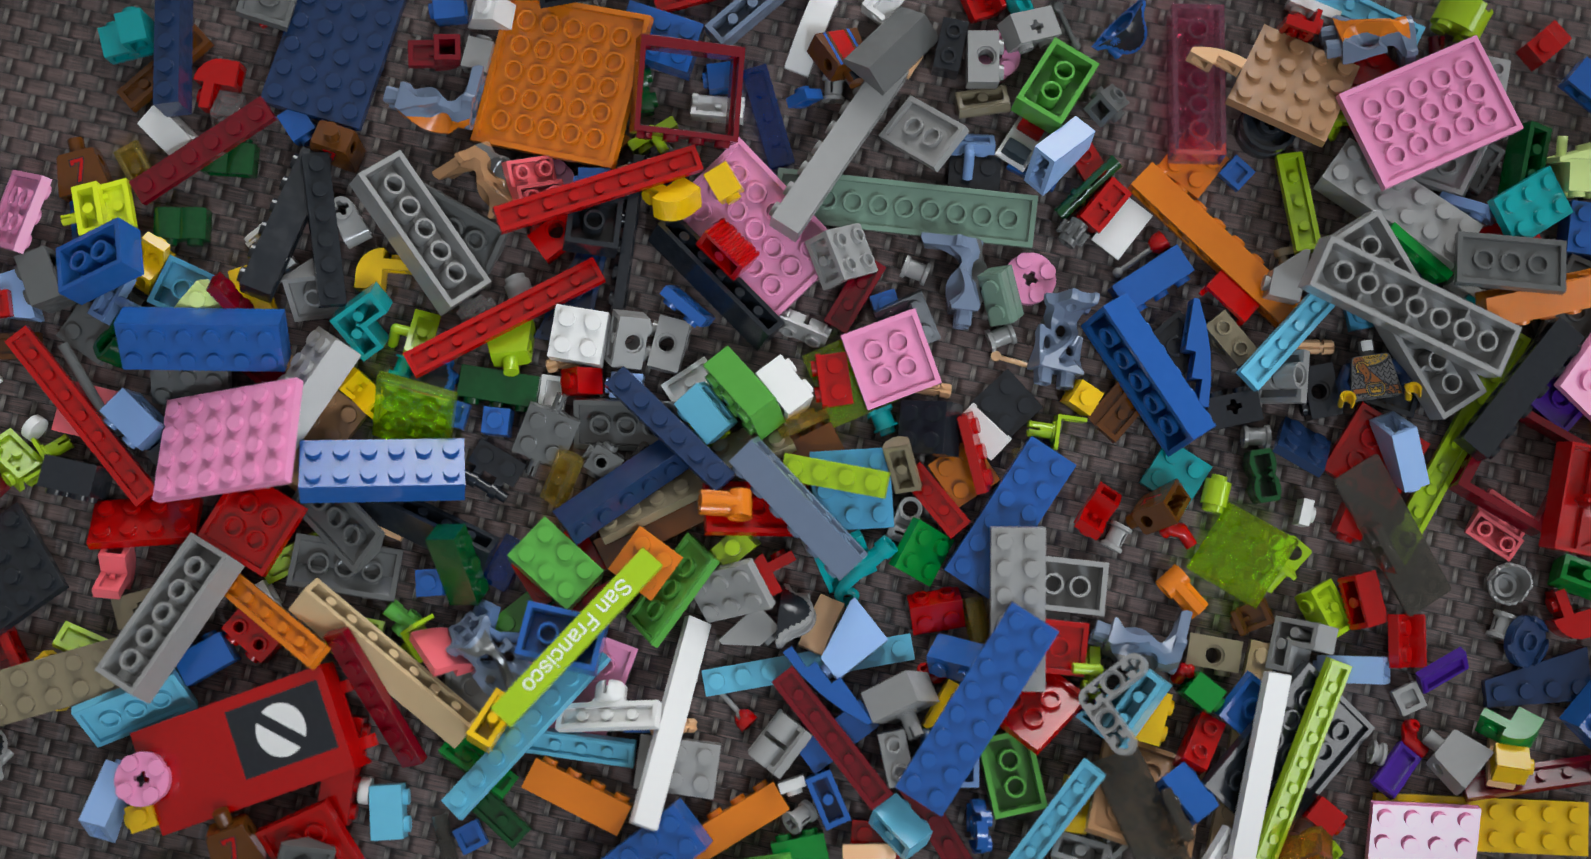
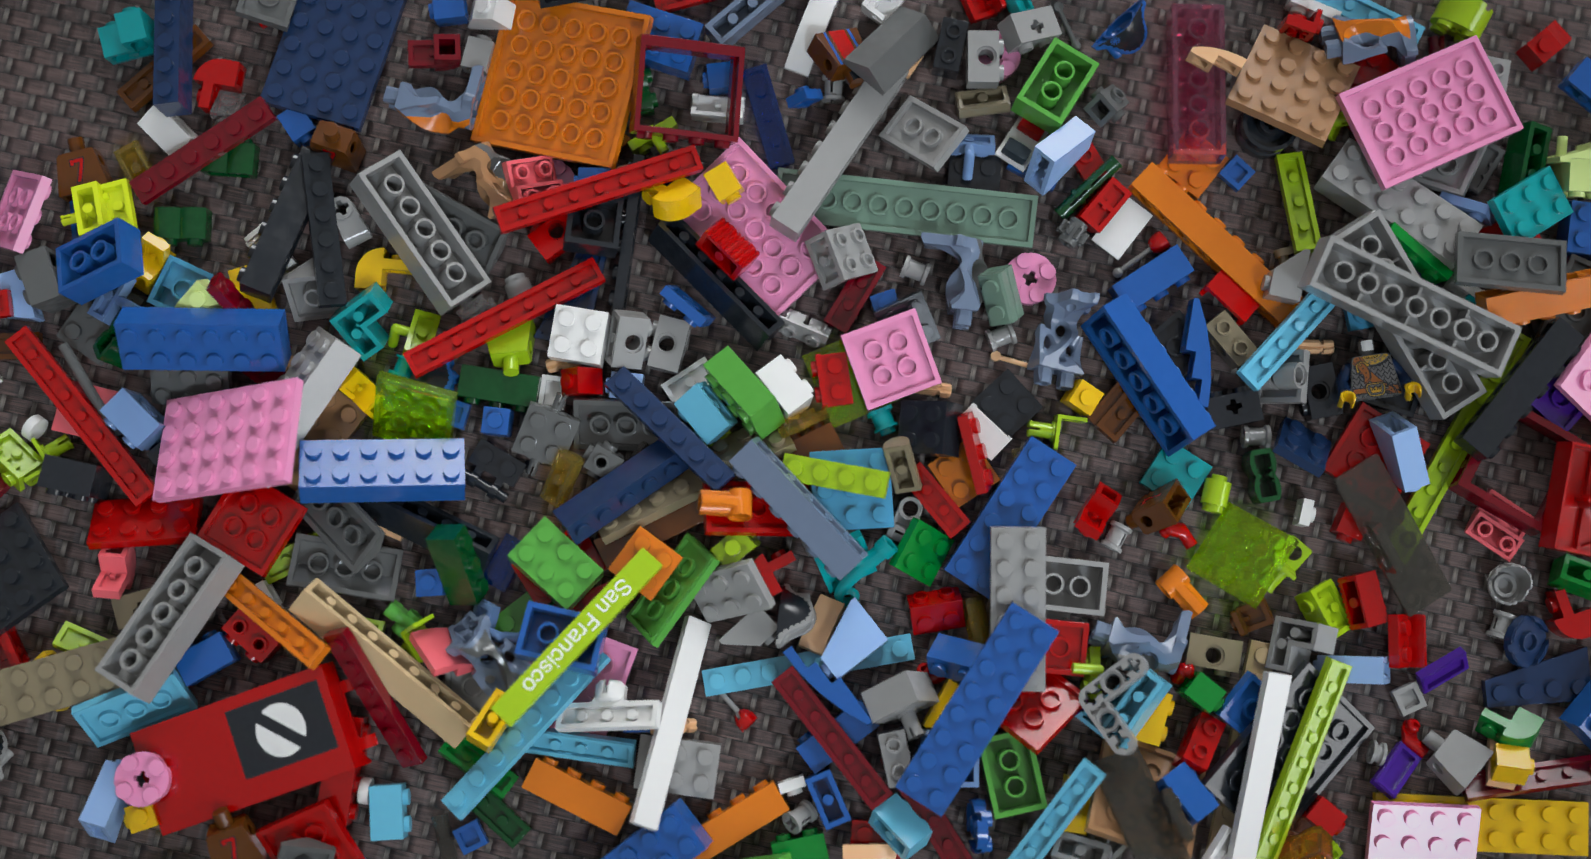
(779, 743): light grey plate -> none

